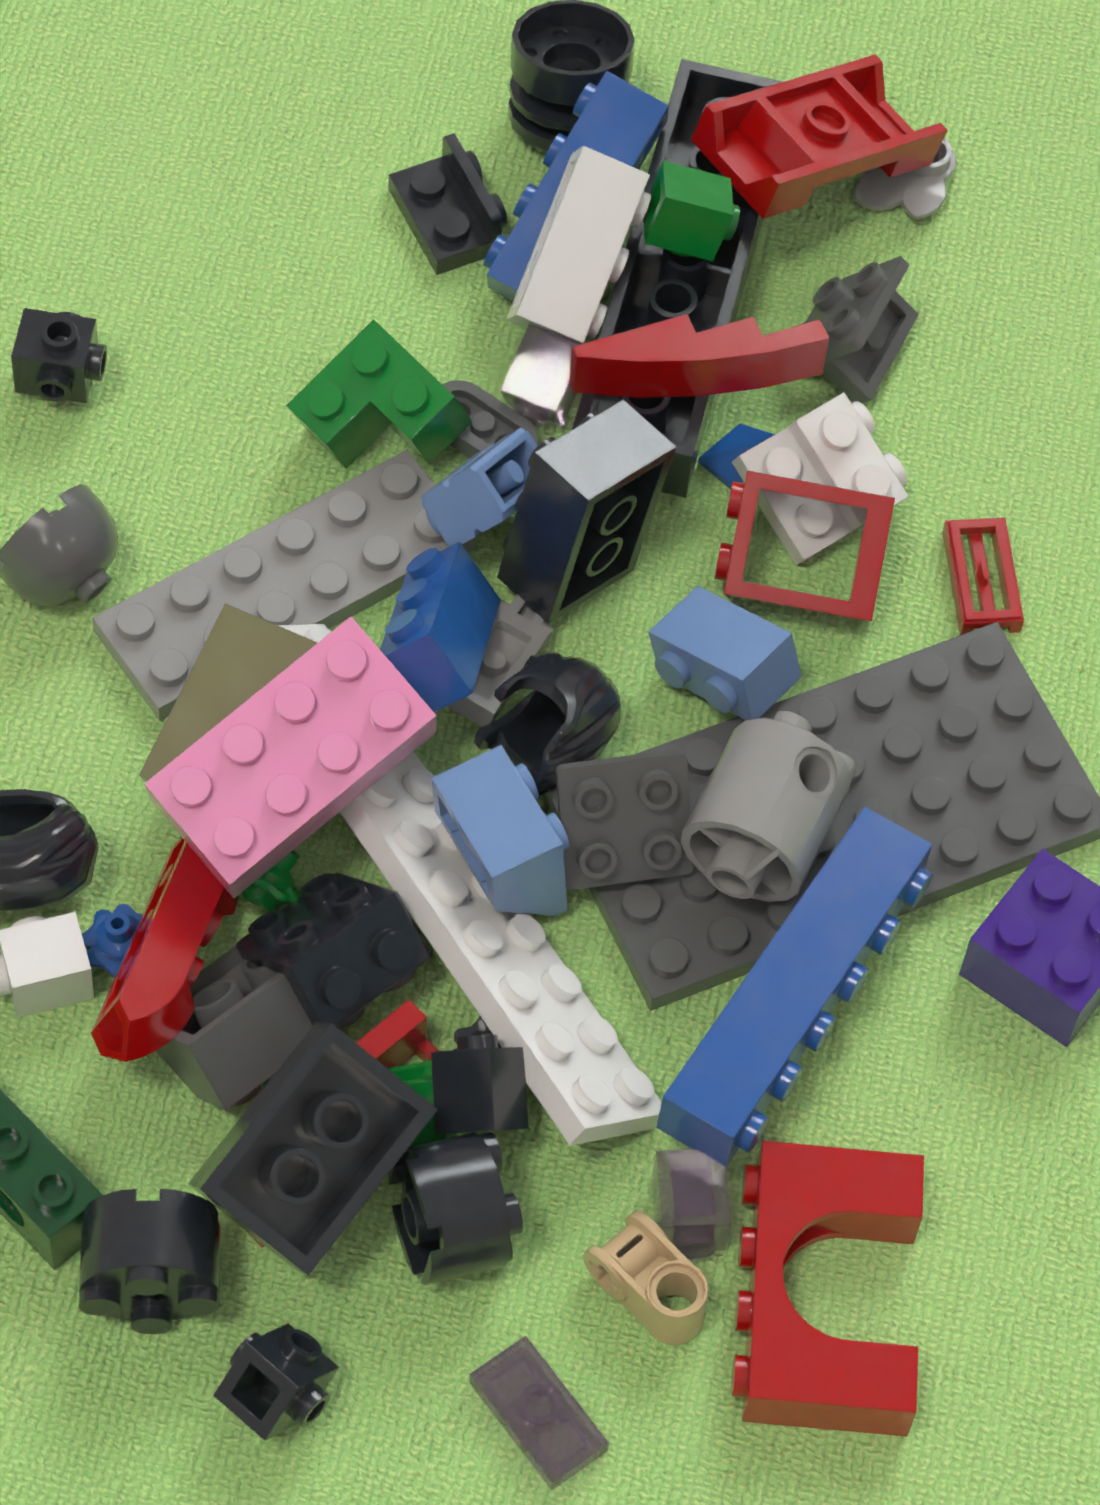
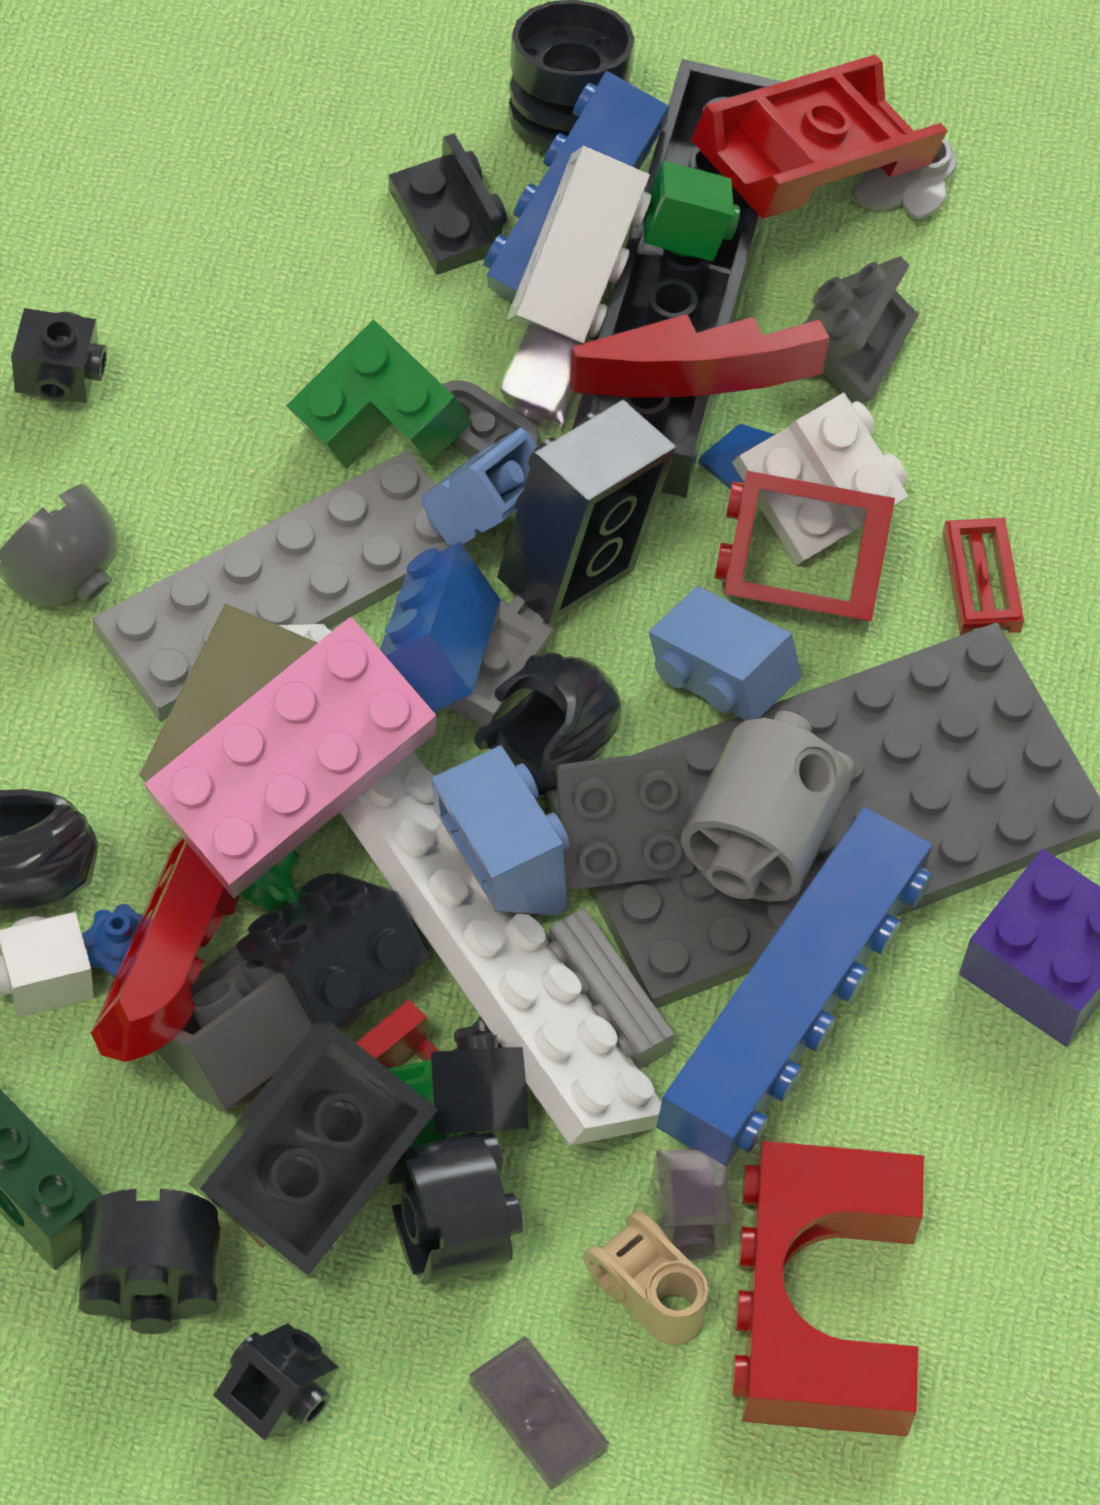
(611, 988): none -> light grey piece

